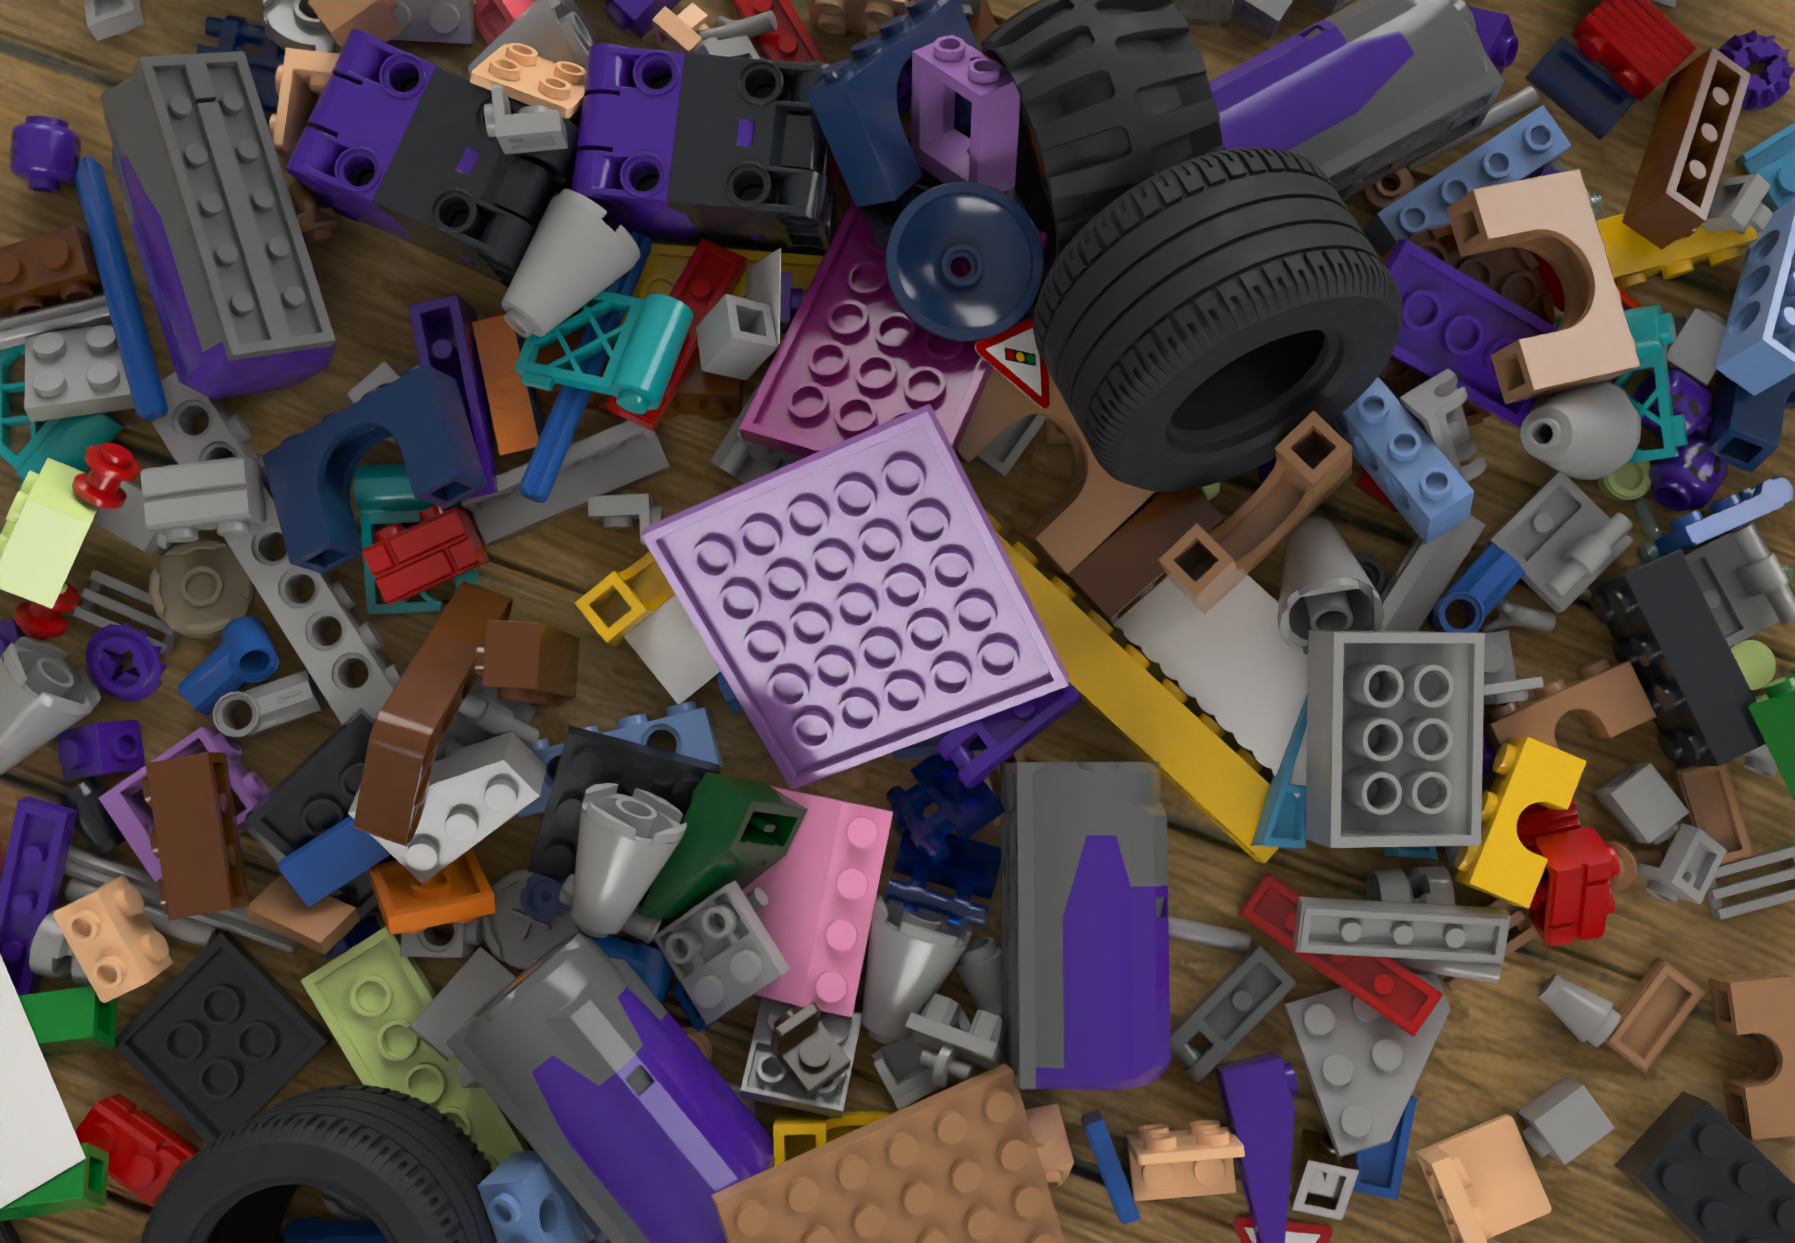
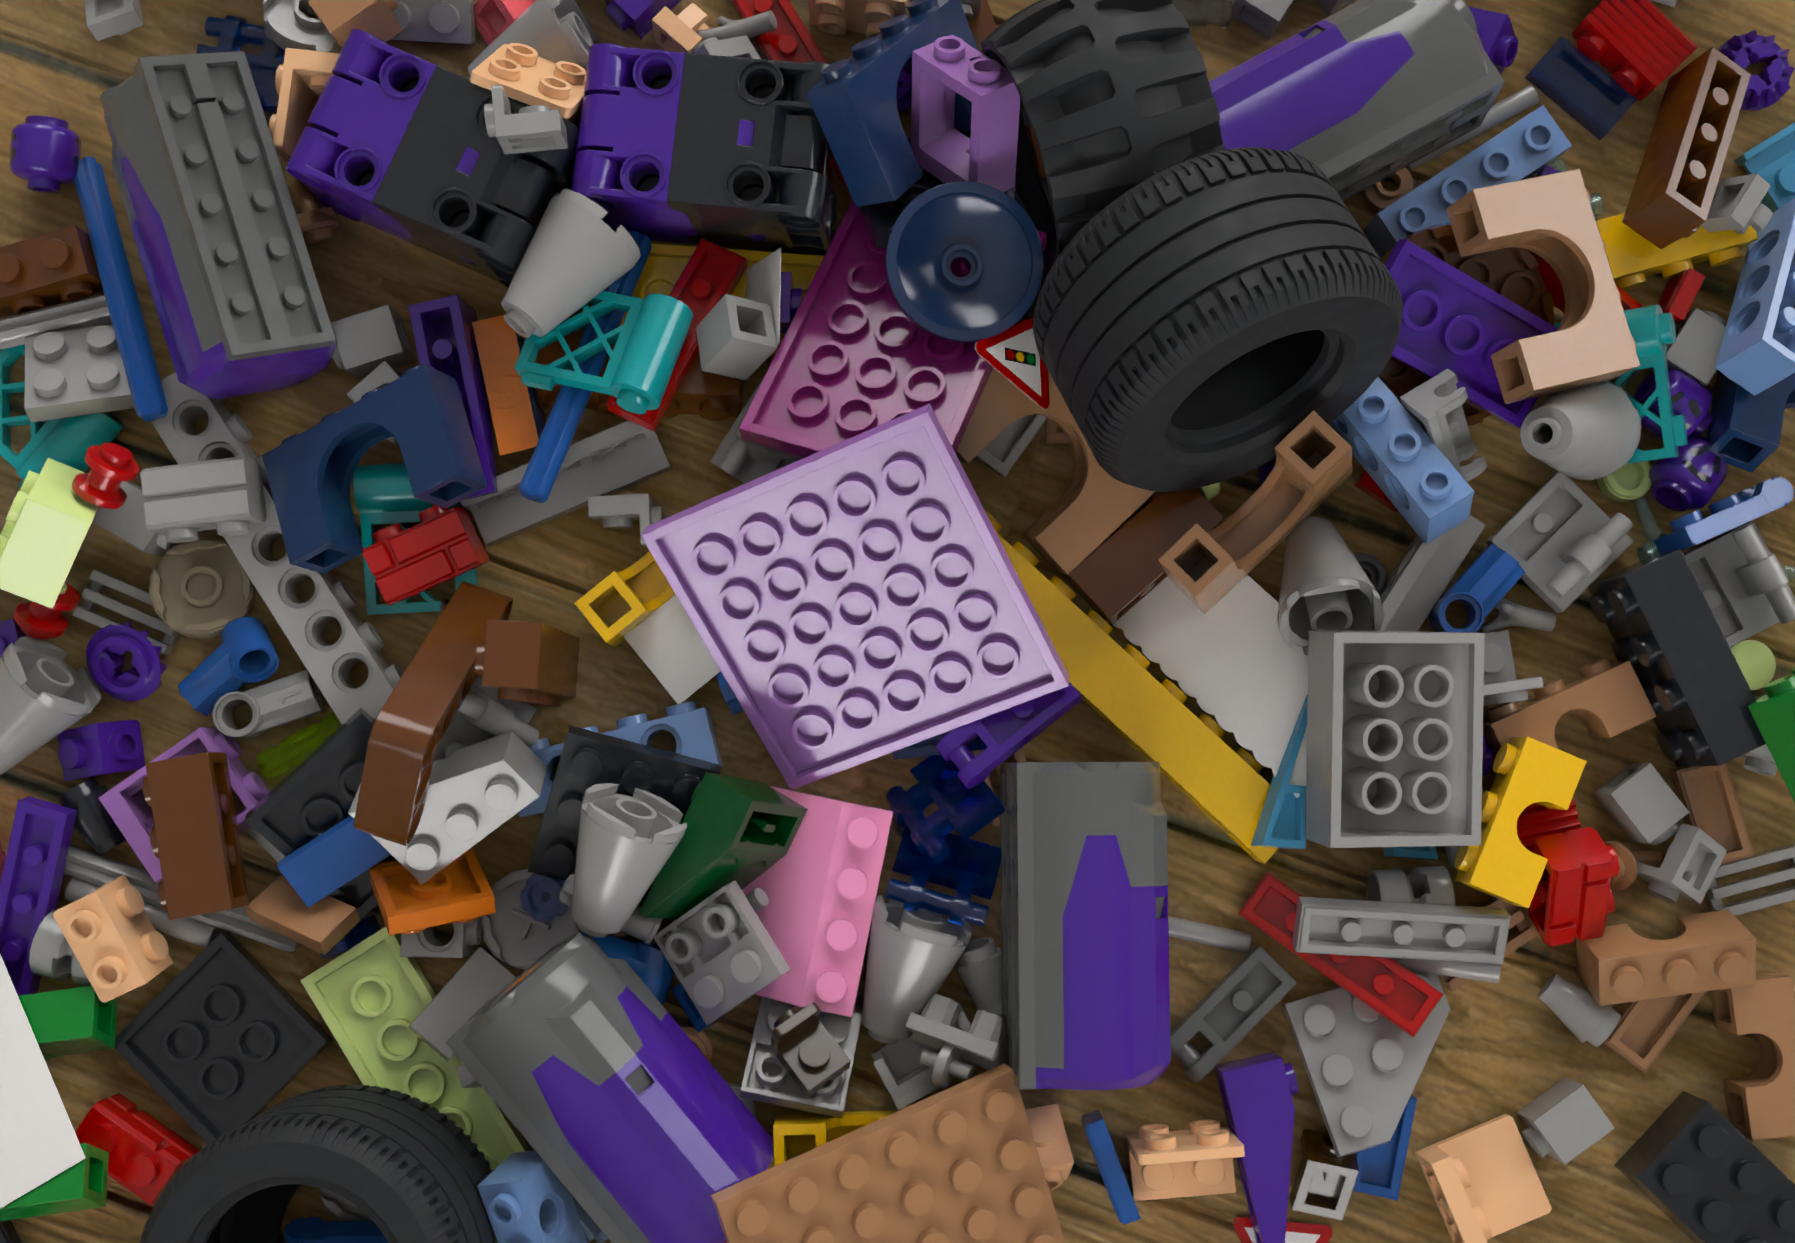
(296, 747): none -> clear neon green axle
(371, 339): none -> light grey brick
(1680, 294): none -> red tile
(1706, 956): none -> medium nougat arch

